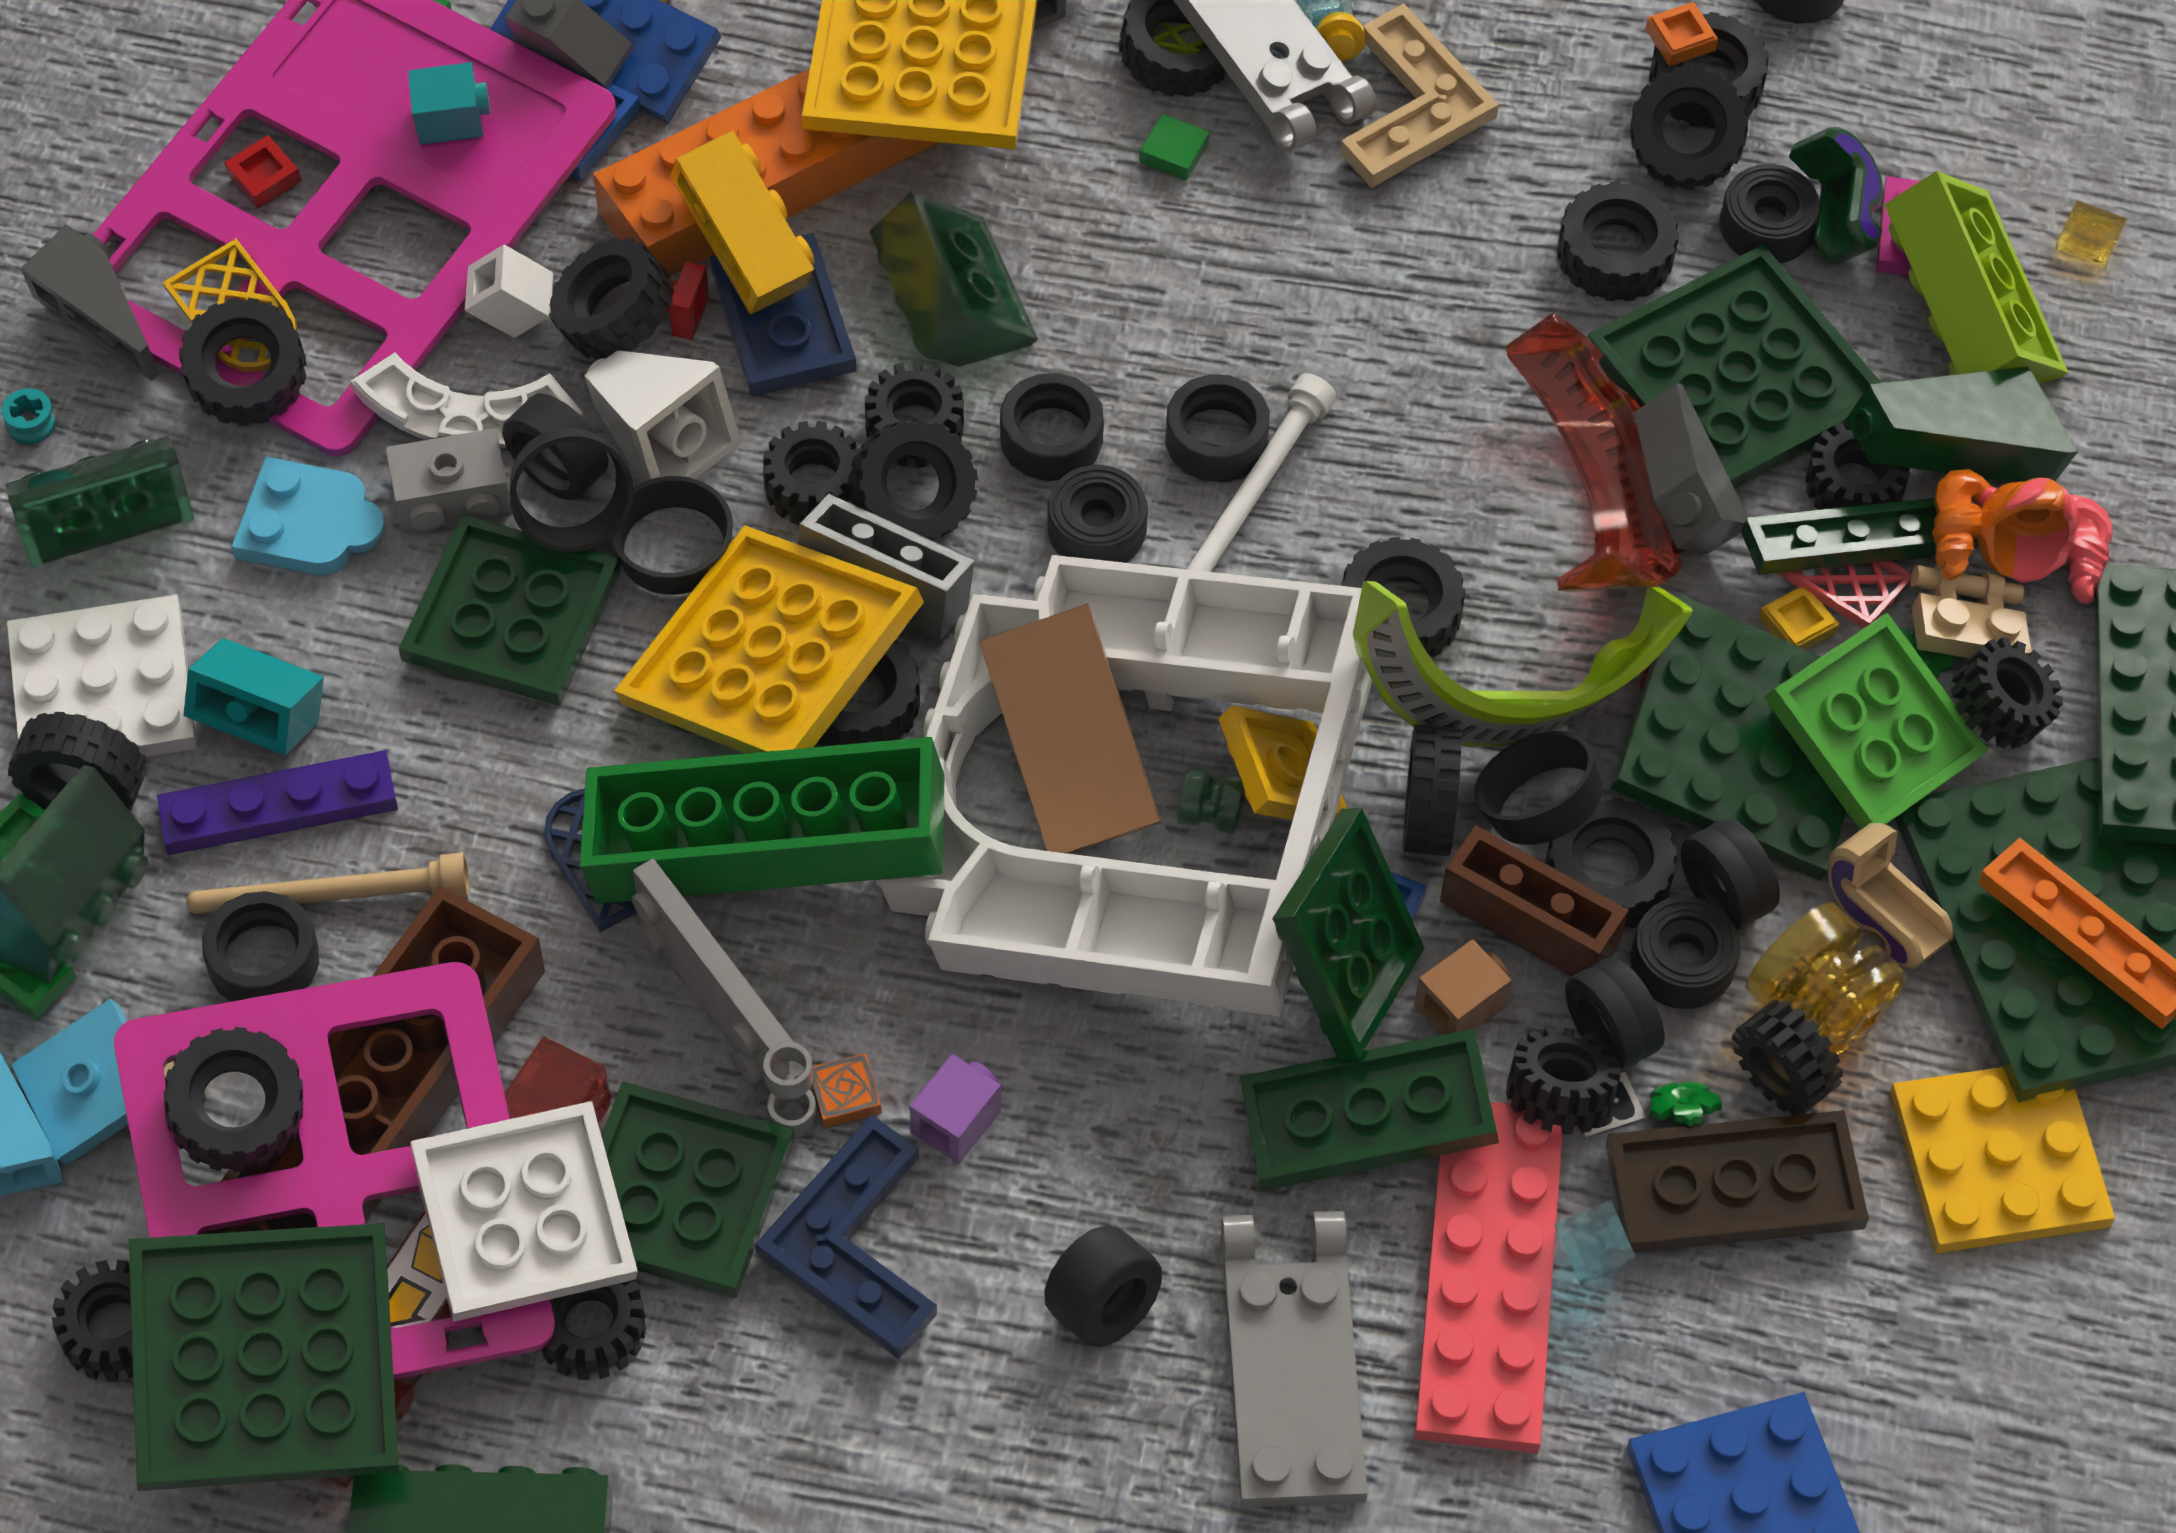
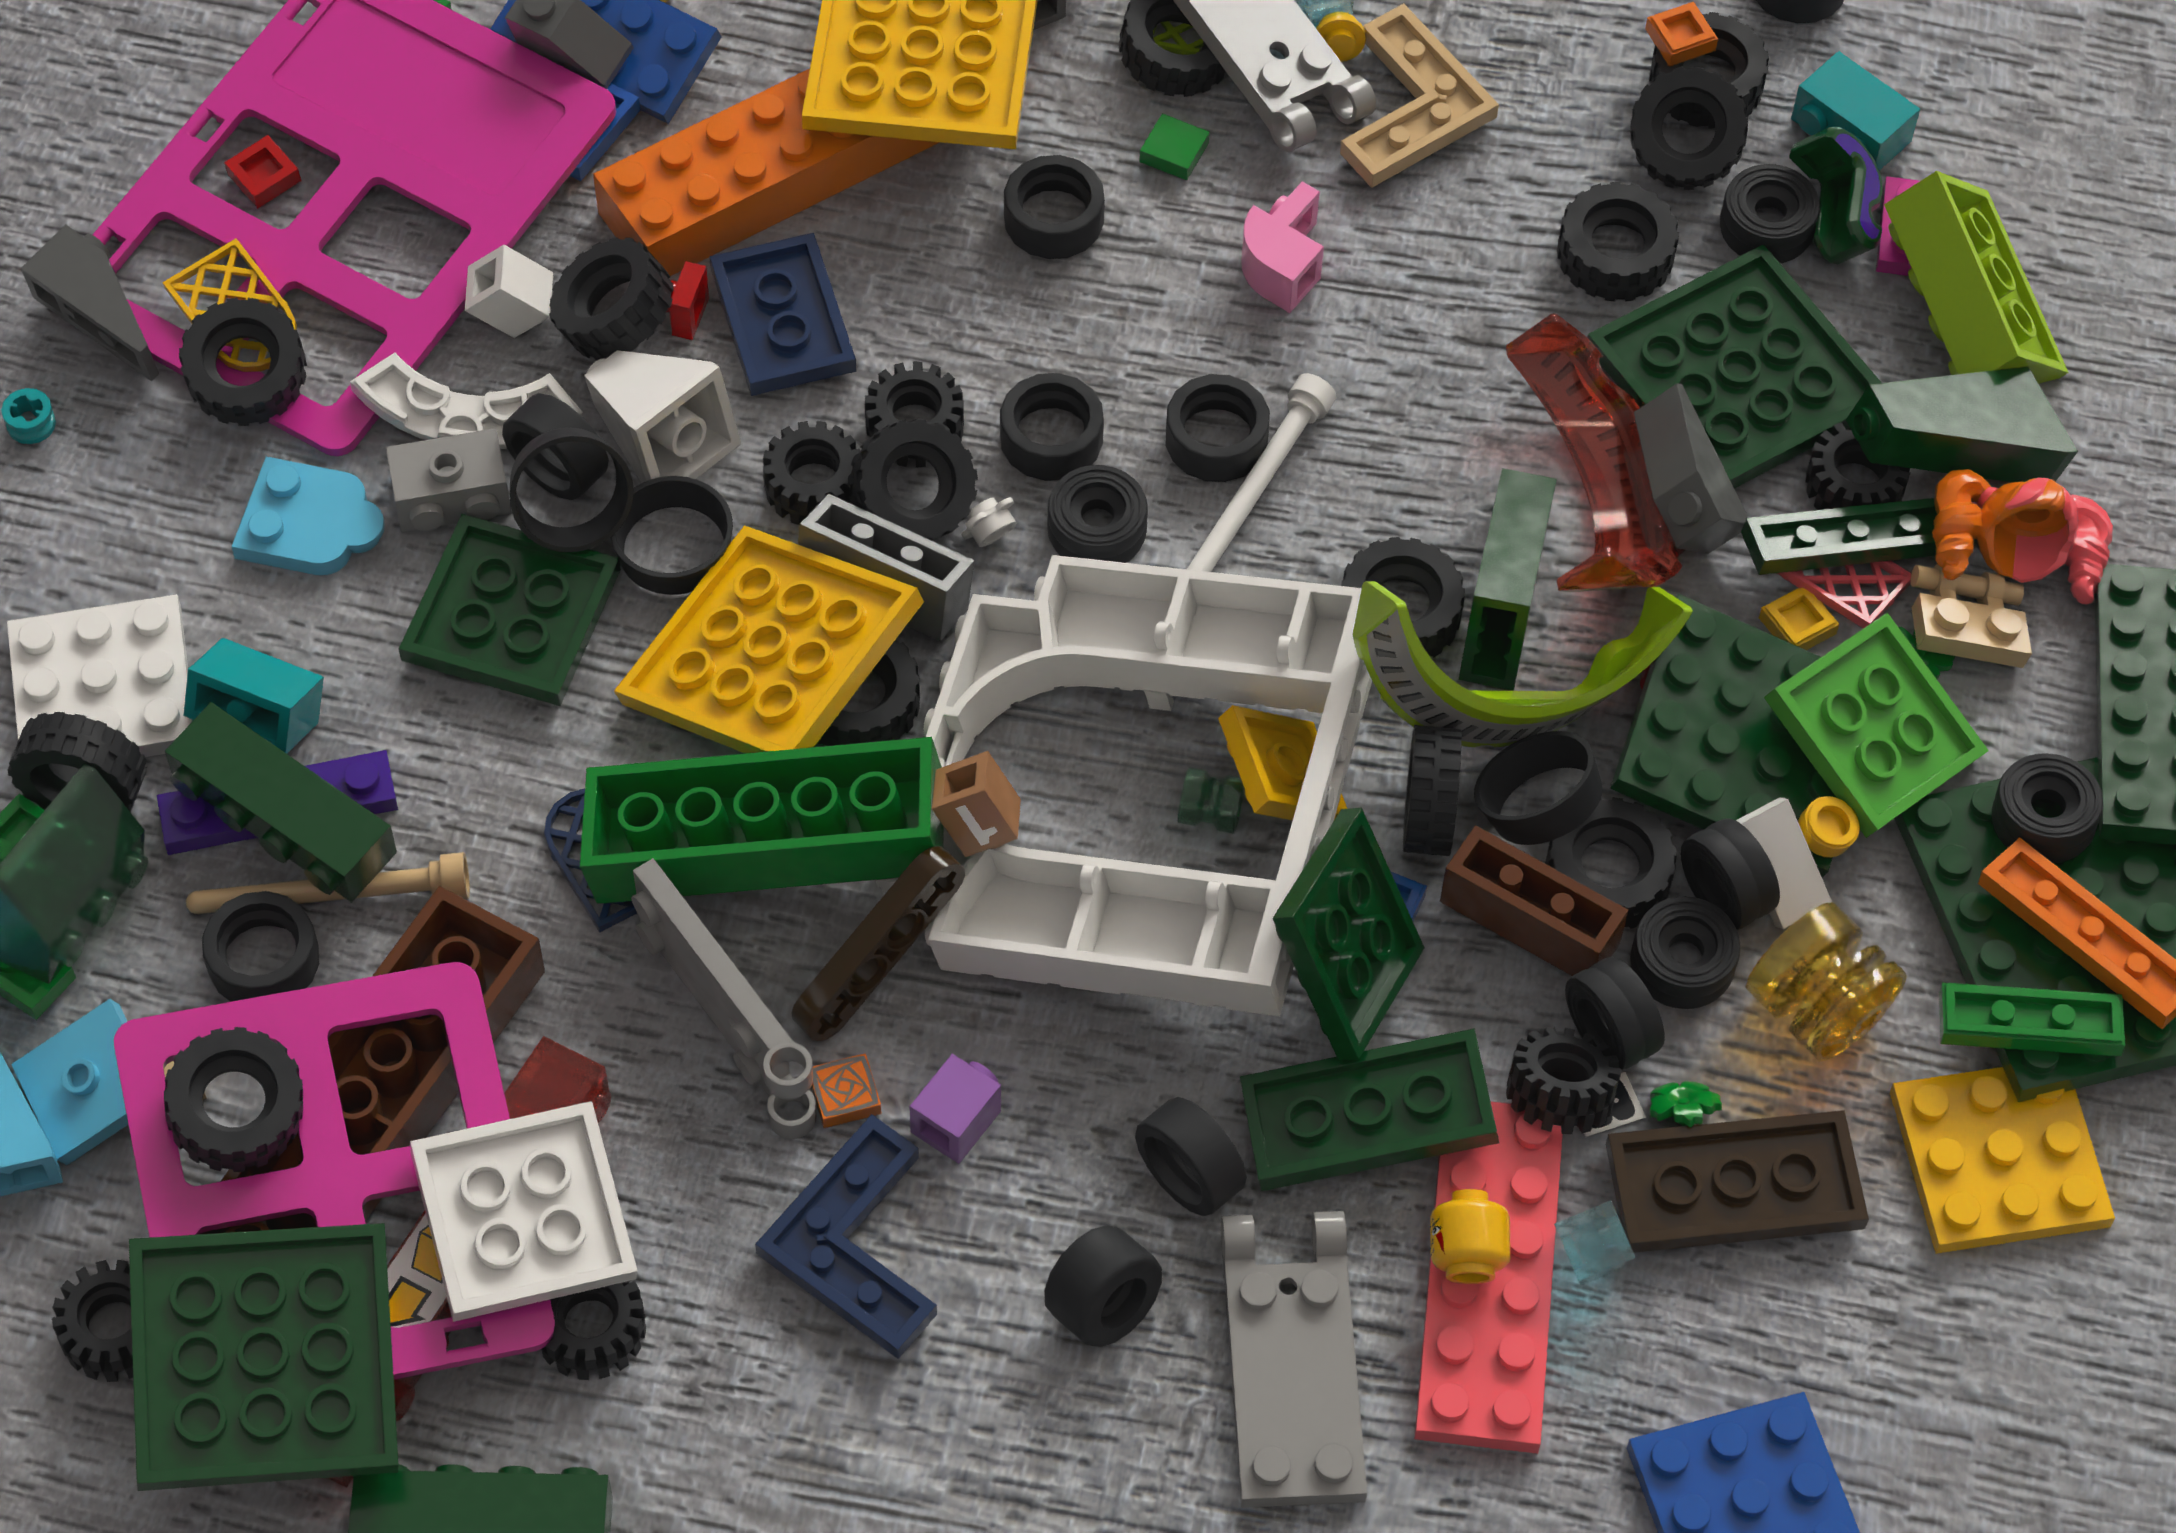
(99, 500): clear green slope -> none
(280, 803): none -> dark green brick
(448, 103): teal brick -> none
(692, 1184): dark green plate -> none
(743, 221): yellow brick -> none
(878, 943): none -> dark brown beam
(950, 282): clear green slope -> none
(976, 804): none -> medium nougat brick
(989, 521): none -> white plate
(1054, 174): none -> black tyre
(1070, 731): medium nougat tile -> none
(1190, 1156): none -> black tyre
(1277, 253): none -> bright pink brick
(1463, 989): medium nougat brick -> none
(1470, 1237): none -> yellow head
(1507, 579): none -> slope
(1787, 1057): black tyre -> none
(1791, 858): none -> white tile
(1829, 826): none -> yellow tile
(1860, 103): none -> teal brick
(1885, 899): tan animal -> none
(2021, 676): black tyre -> none
(2031, 1019): none -> green tile
(2053, 779): none -> black tyre
(2091, 233): clear yellow tile -> none

